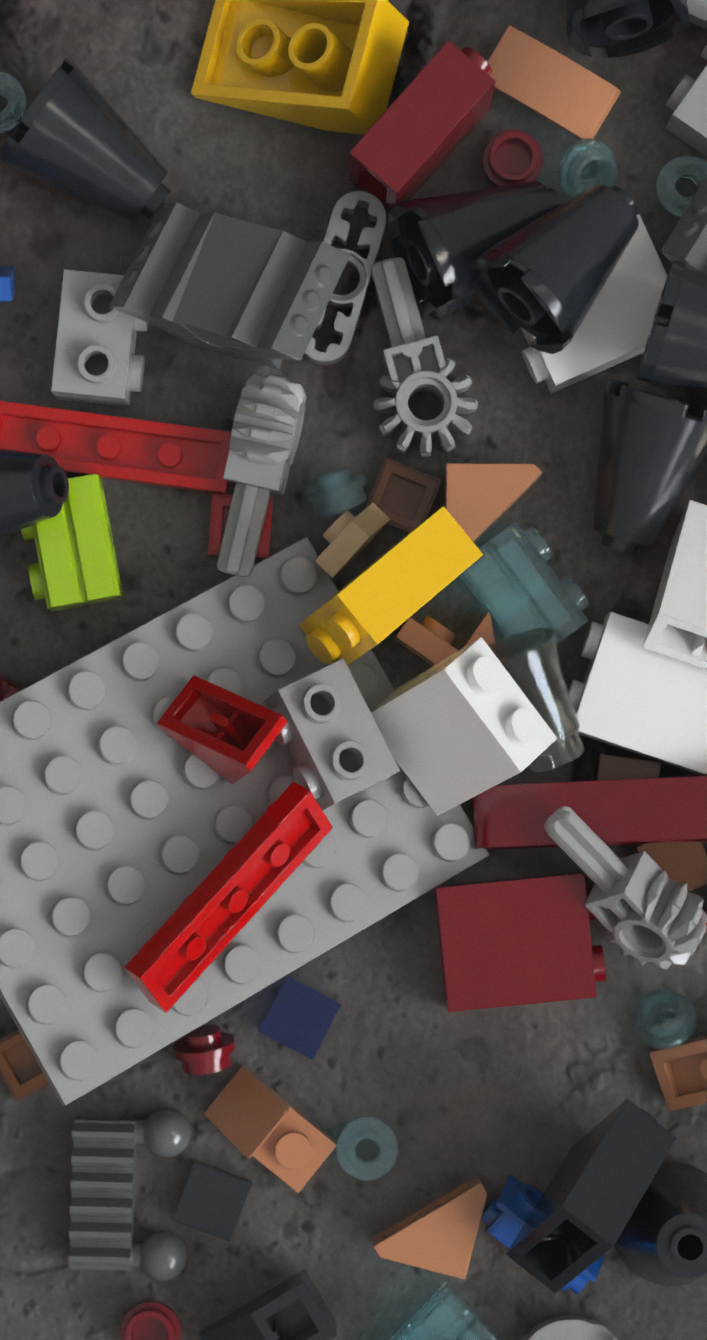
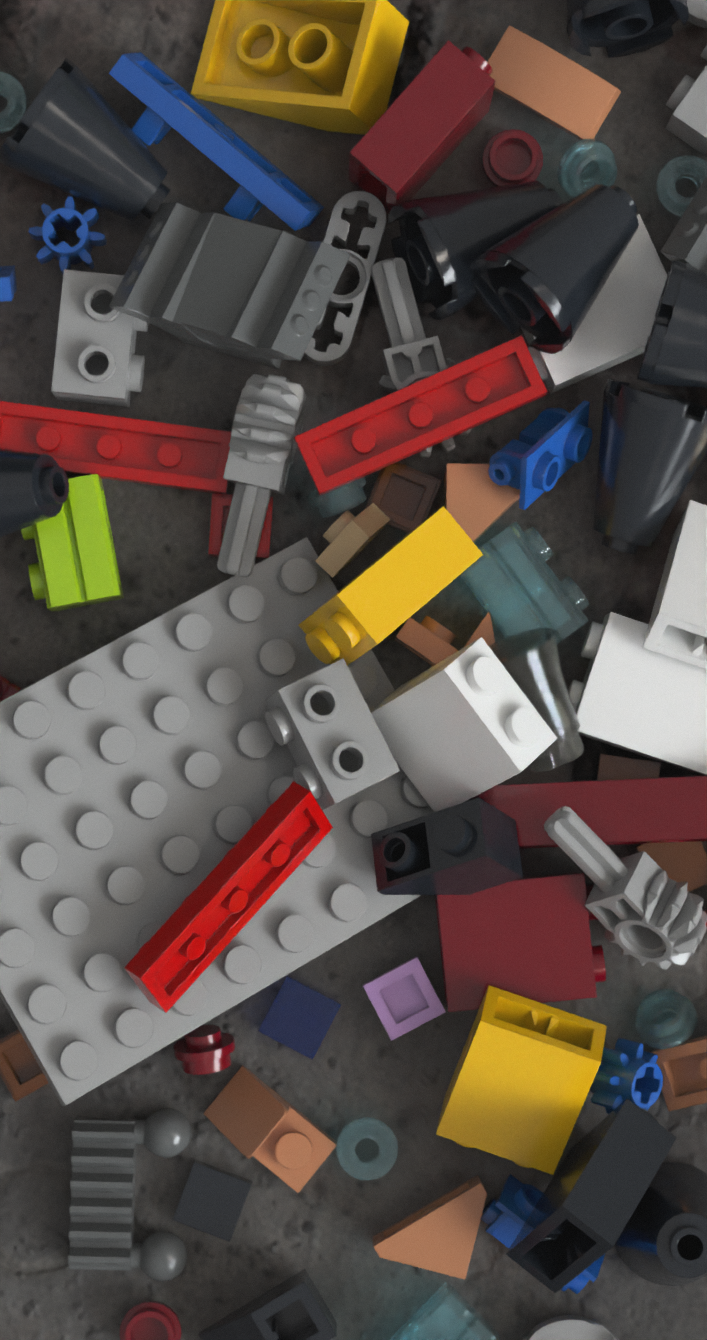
(72, 221): none -> blue gear
(176, 108): none -> blue hinge
(221, 727): red slope -> none
(404, 998): none -> lavender plate
(420, 415): none -> red plate
(448, 852): none -> black slope
(521, 1080): none -> yellow brick
(543, 452): none -> blue hinge
(627, 1075): none -> blue gear

